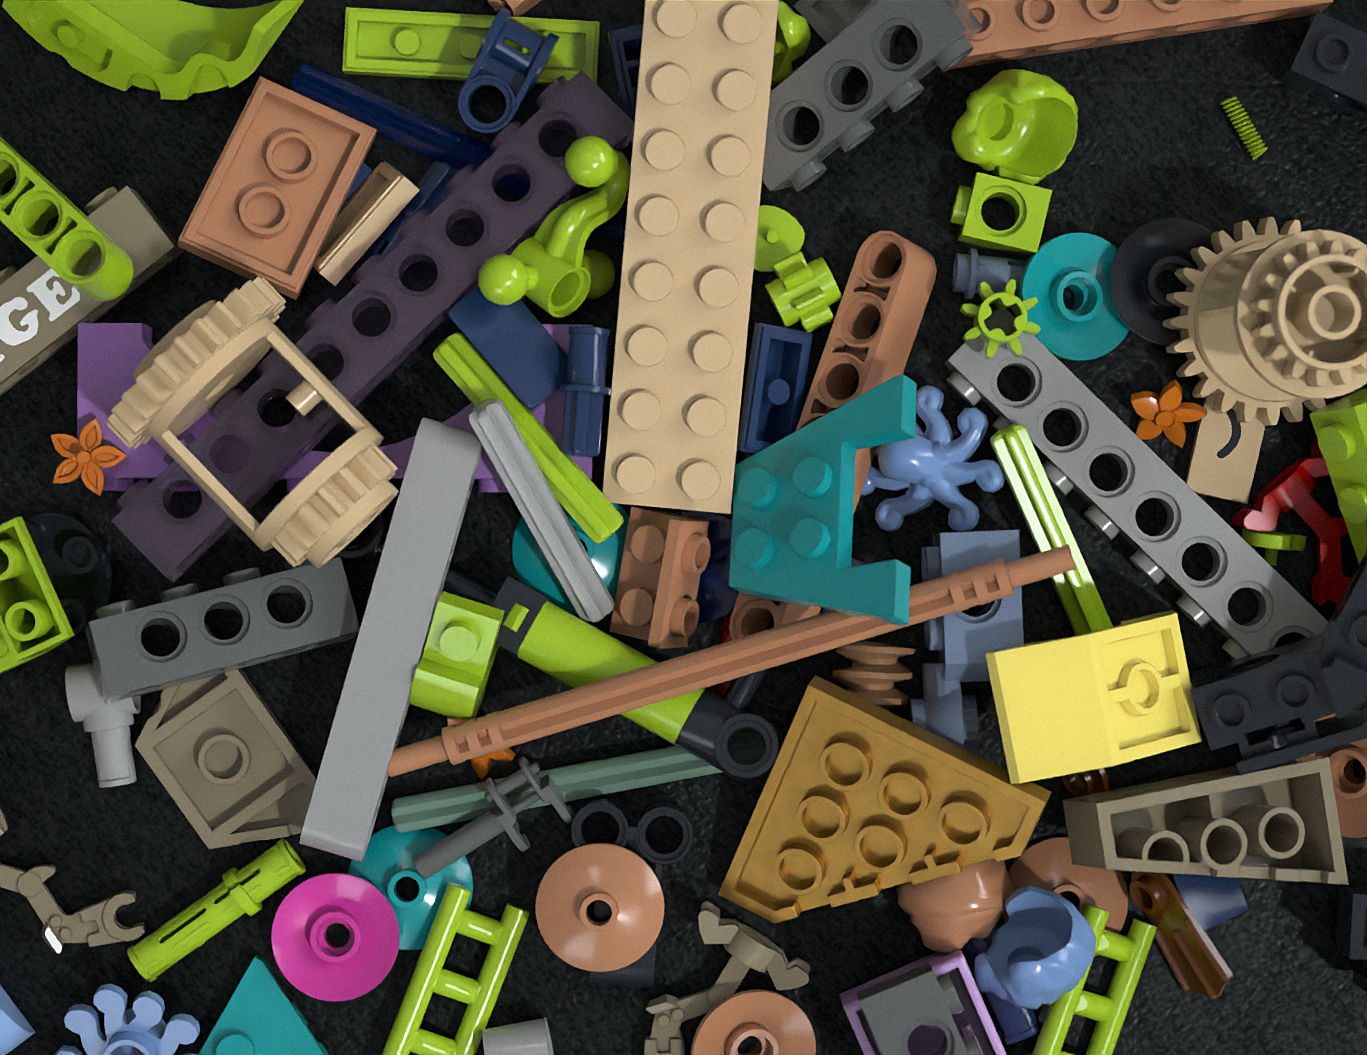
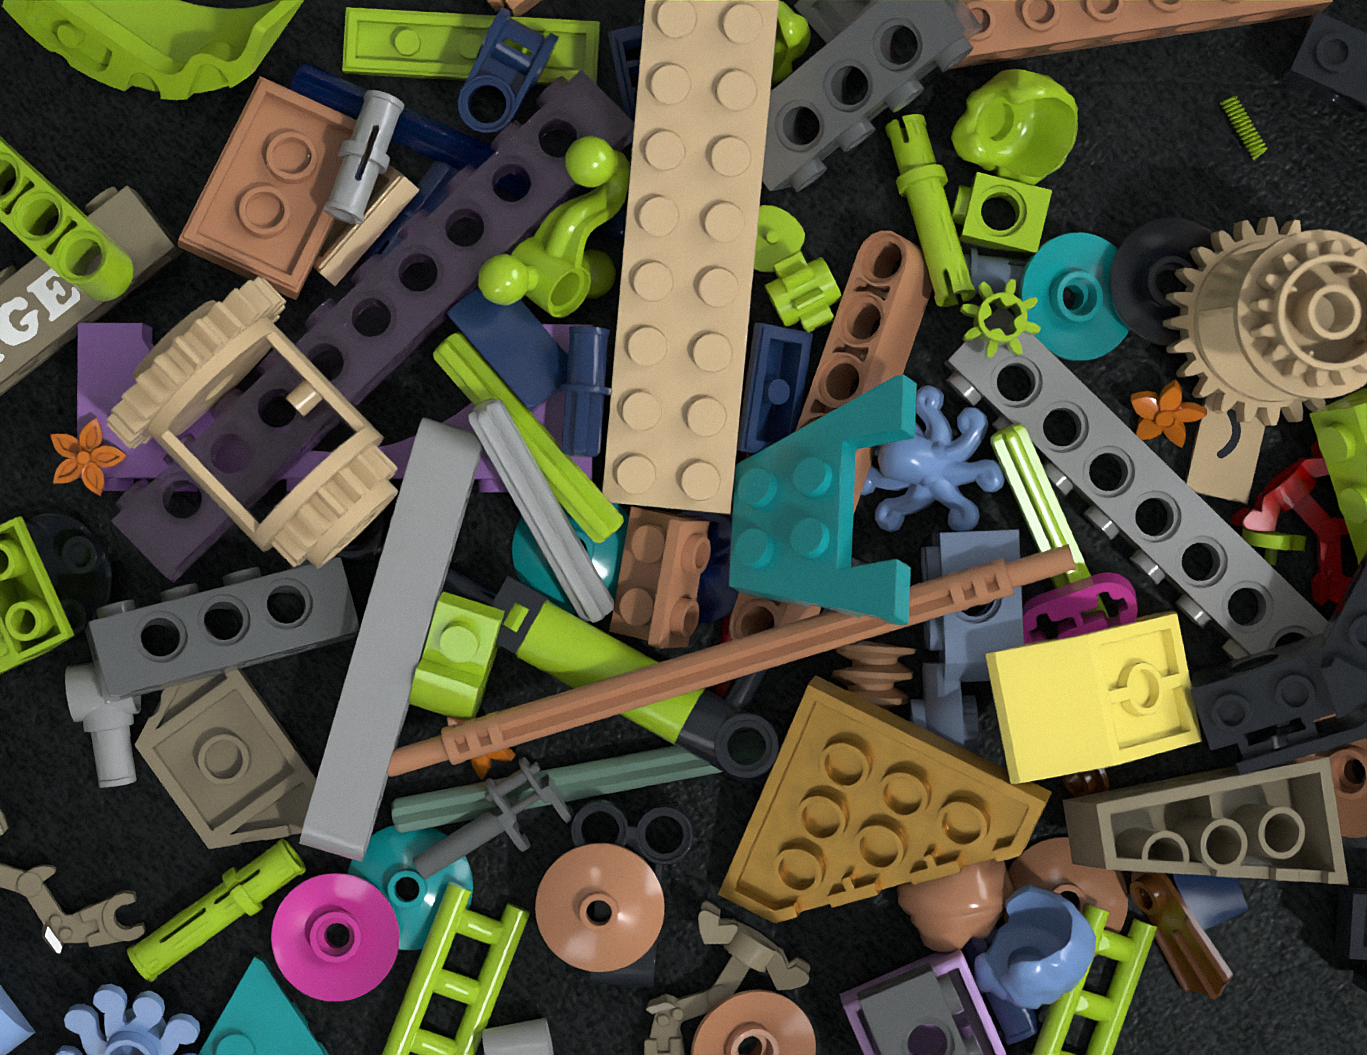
(350, 195): none -> light grey pin
(923, 184): none -> lime pin
(1078, 598): none -> dark pink beam

